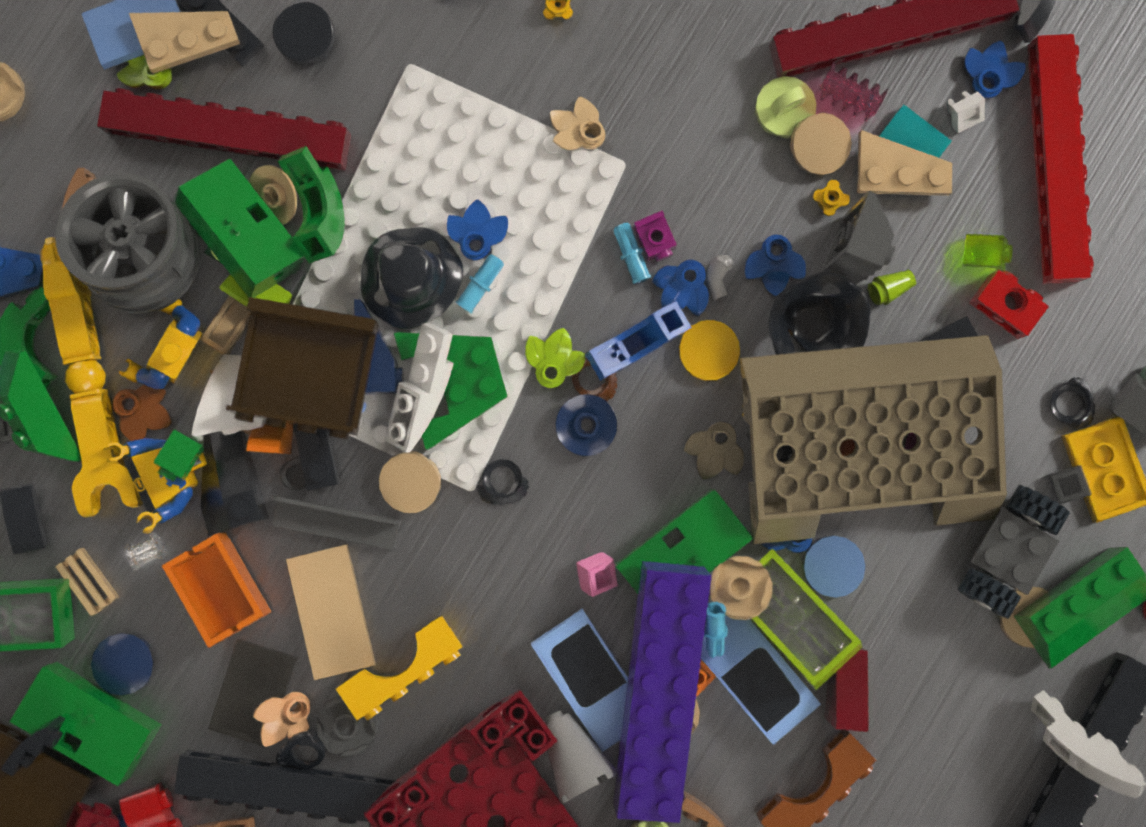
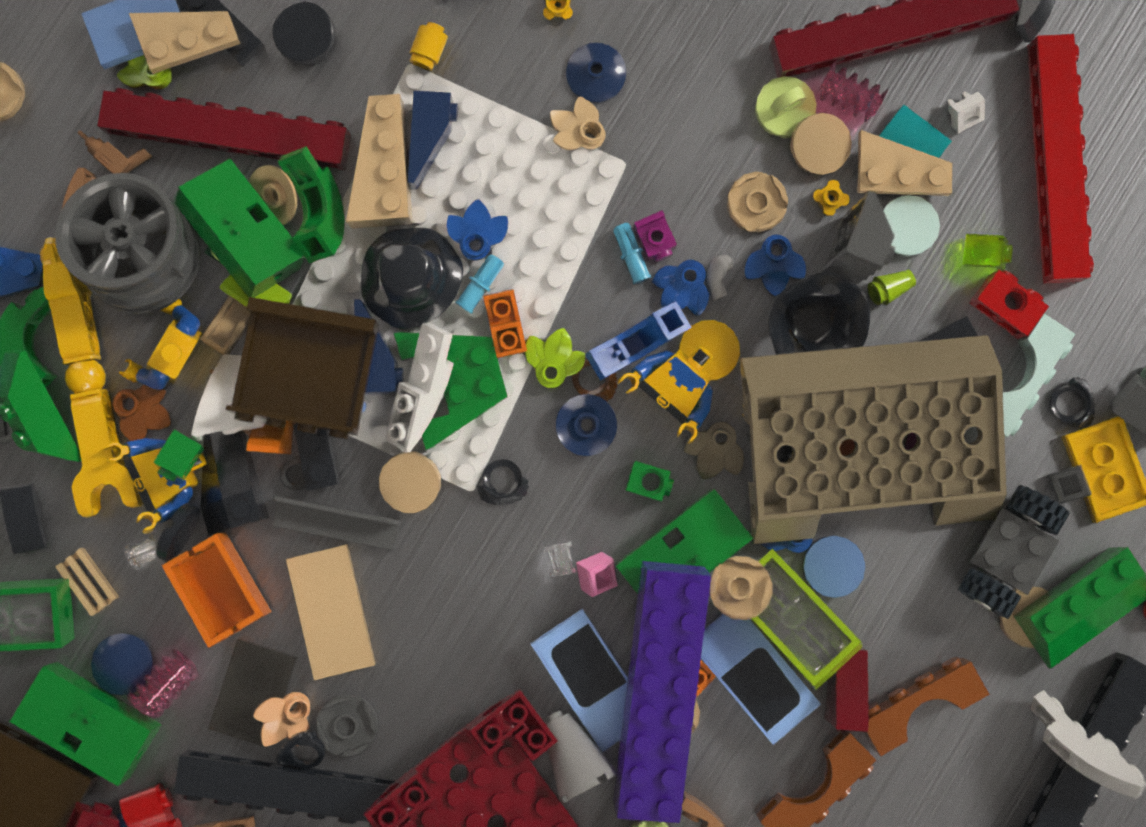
(34, 745): black slope -> none
(111, 157): none -> medium nougat piece
(165, 687): none -> clear pink piece
(175, 538): none -> black tile
(367, 691): yellow arch -> none
(381, 174): none -> tan wedge
(428, 46): none -> yellow brick
(429, 131): none -> dark blue slope
(505, 323): none -> orange slope
(560, 559): none -> clear bush
(592, 86): none -> dark blue dish
(636, 475): none -> green brick
(677, 385): none -> torso
(715, 629): medium azure axle -> none
(757, 202): none -> tan tile
(913, 224): none -> light aqua tile
(955, 682): none -> dark orange arch
(994, 67): blue plate -> none
(1042, 350): none -> light aqua arch

